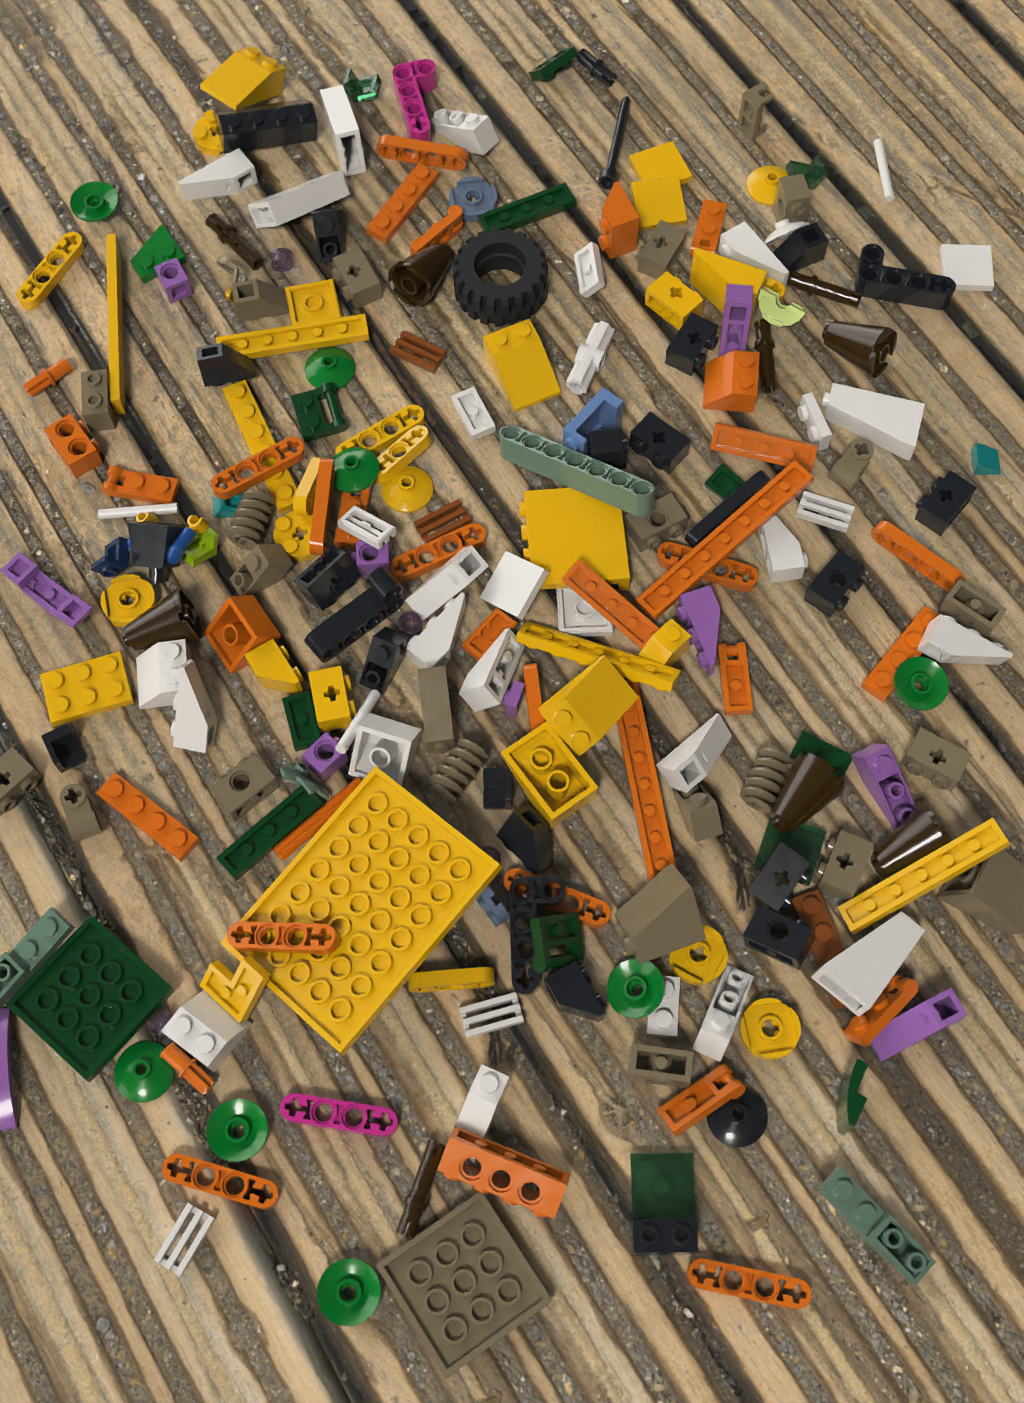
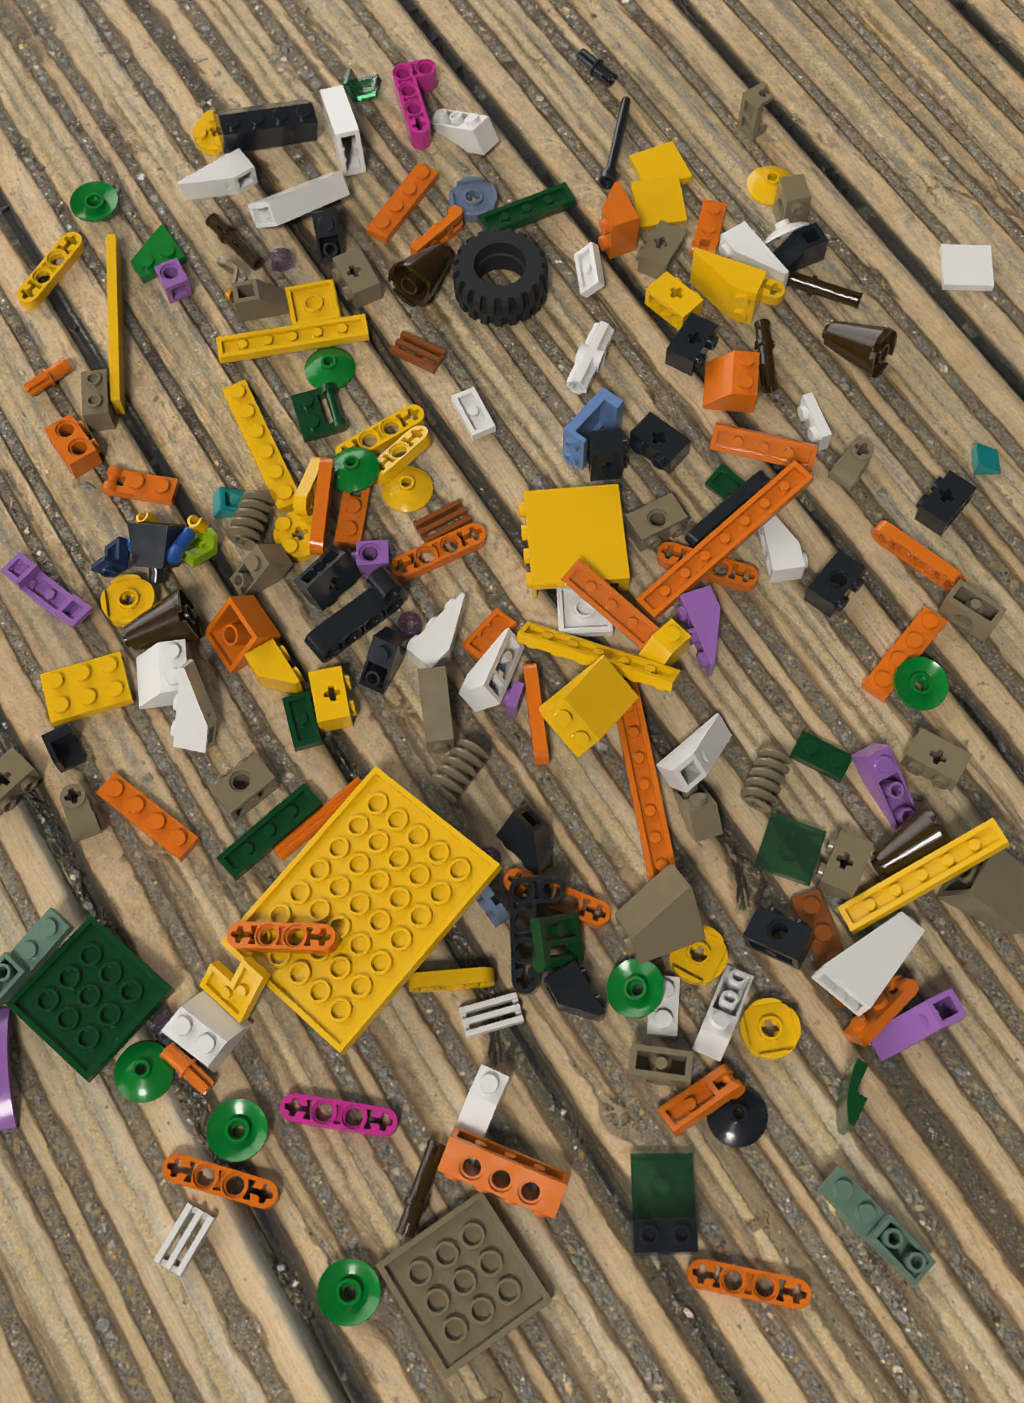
(123, 512): white bar -> none
(223, 365): black slope -> none
(245, 79): yellow slope -> none
(256, 464): orange beam -> none
(300, 775): sand green plate -> none
(324, 768): medium lavender brick -> none
(351, 731): white bar -> none
(363, 529): white tile -> none
(384, 745): white slope -> none
(395, 149): orange beam -> none
(447, 582): white slope -> none
(497, 789): black panel -> none
(514, 585): white tile -> none
(521, 365): yellow slope -> none
(549, 774): yellow slope -> none
(559, 61): dark green plate -> none
(577, 471): sand green beam -> none
(734, 679): orange plate -> none
(736, 318): medium lavender slope -> none
(764, 885): black brick -> none
(776, 312): yellowish green cylinder -> none
(805, 792): dark brown cone -> none
(813, 172): clear green bracket -> none
(825, 507): white tile -> none
(877, 417): white slope -> none
(883, 170): white bar -> none
(900, 284): black beam -> none
(953, 643): white slope -> none

